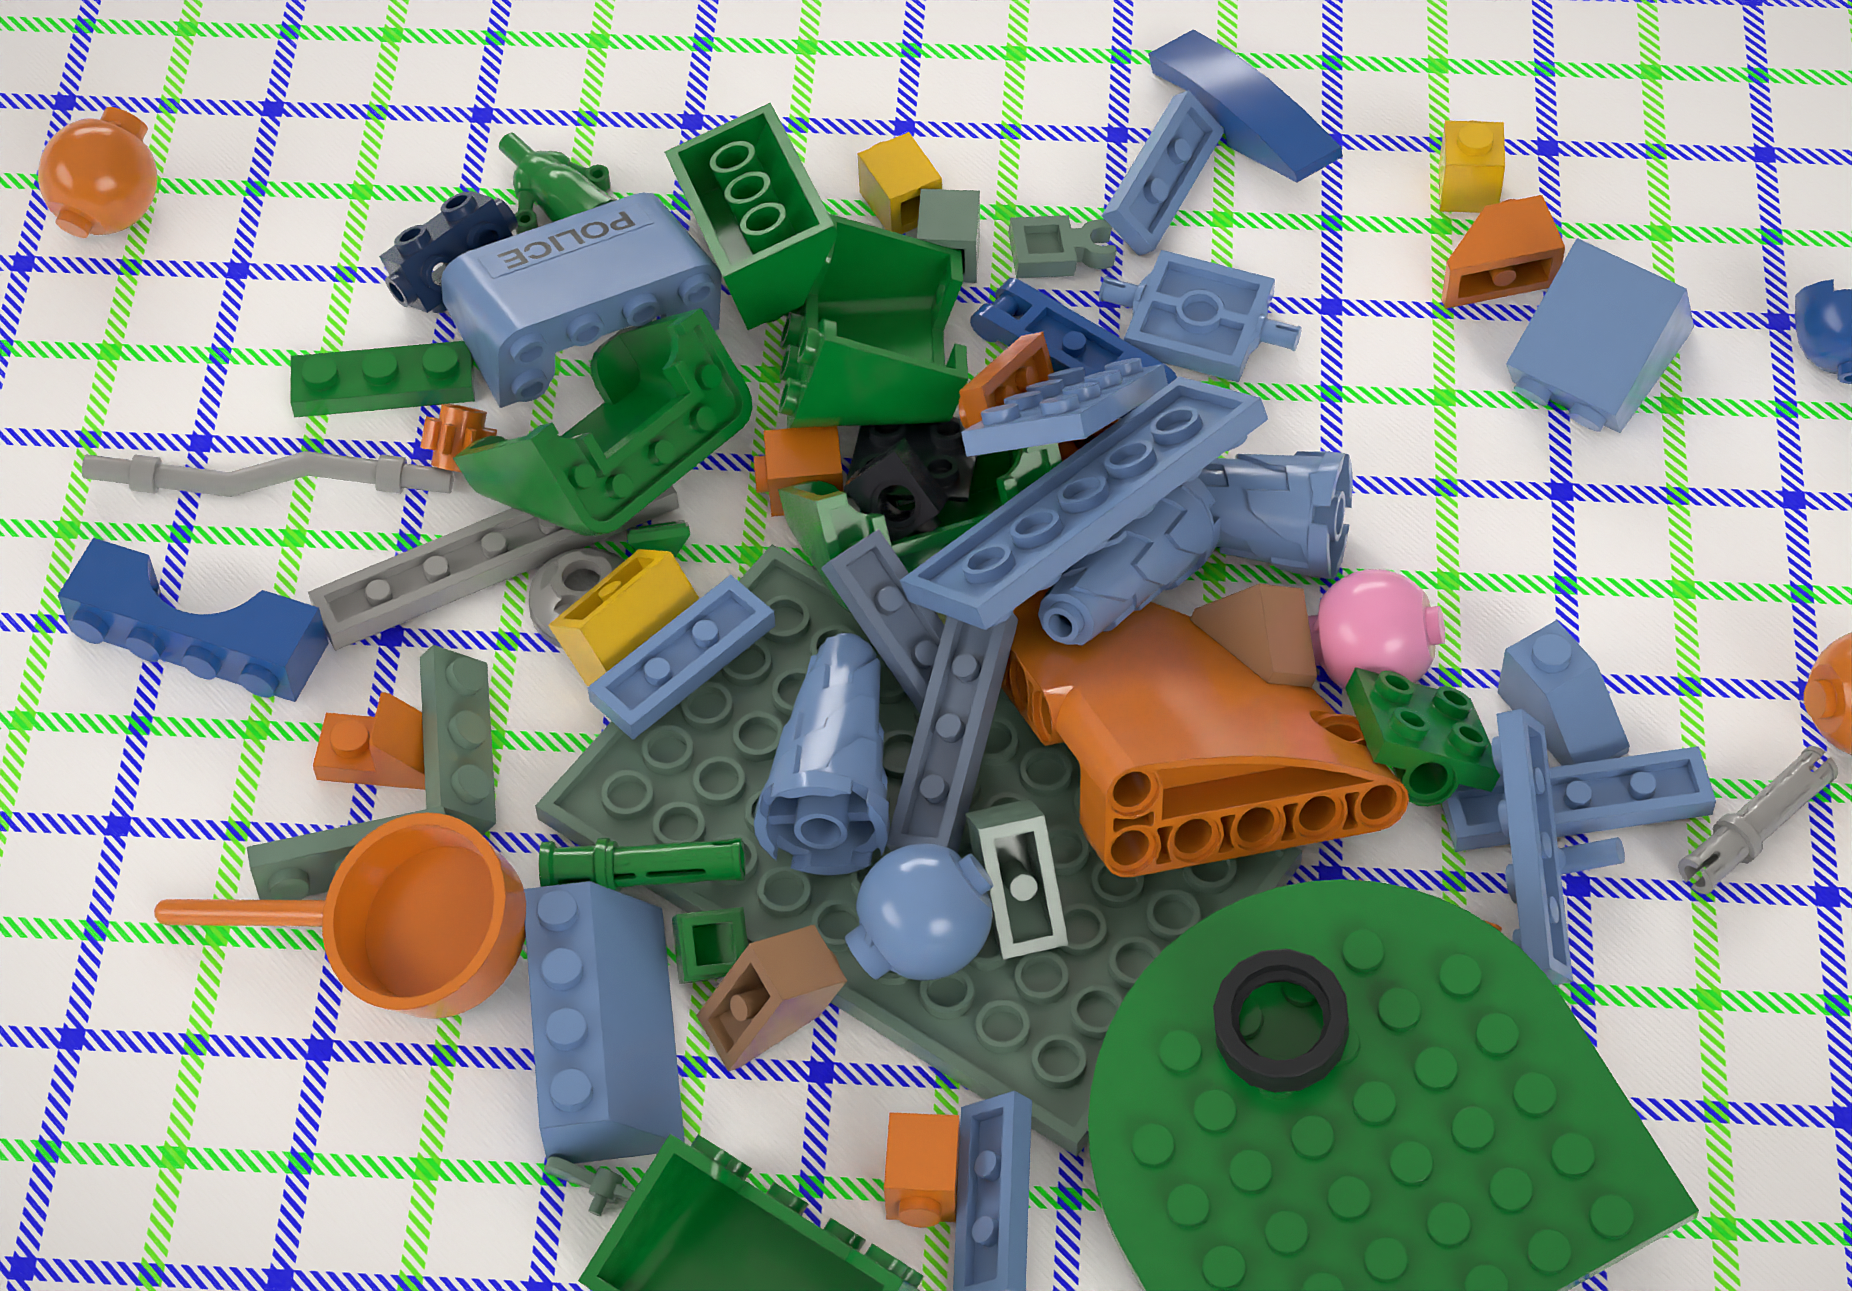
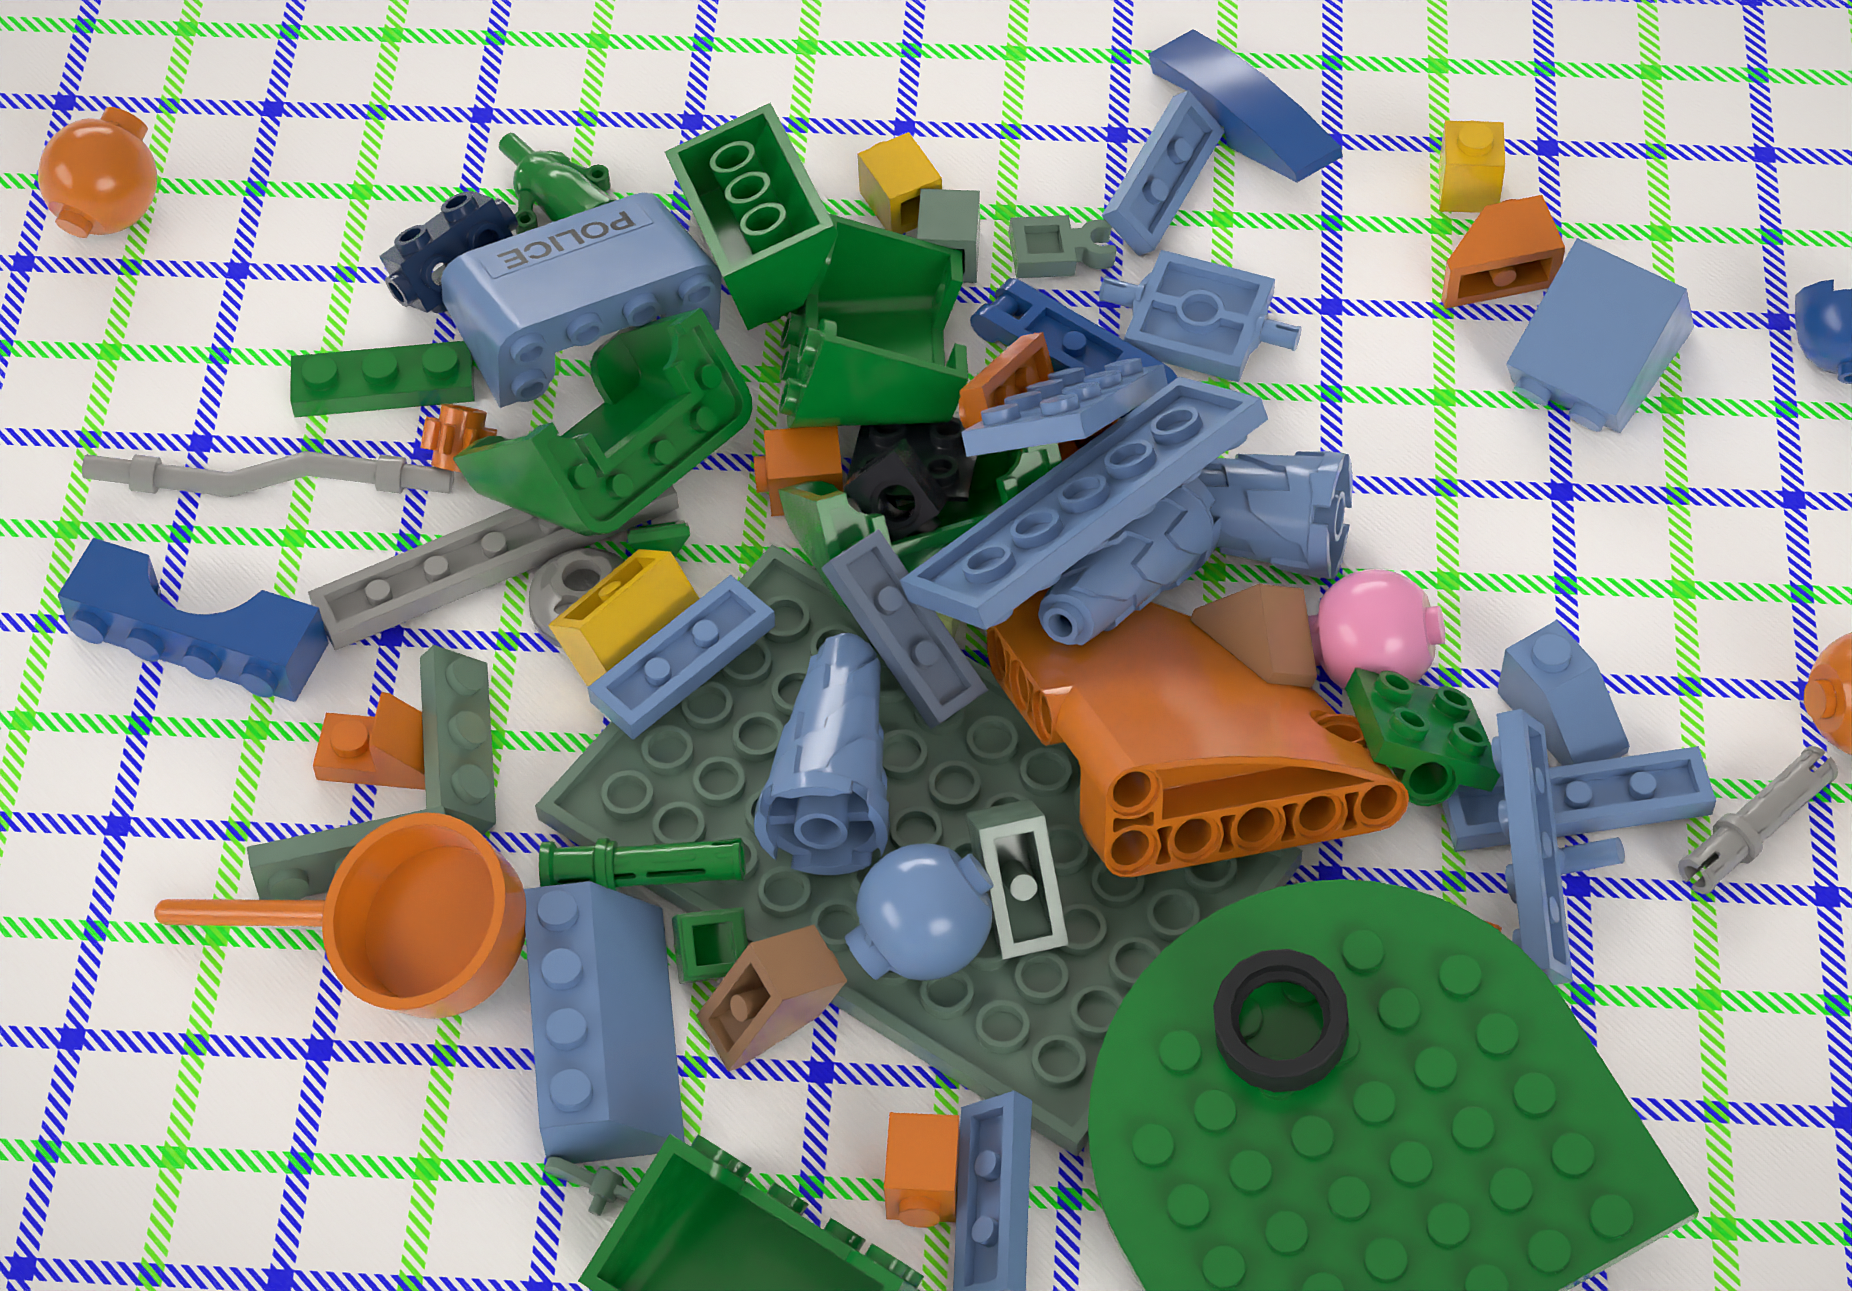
(951, 734): sand blue plate -> none

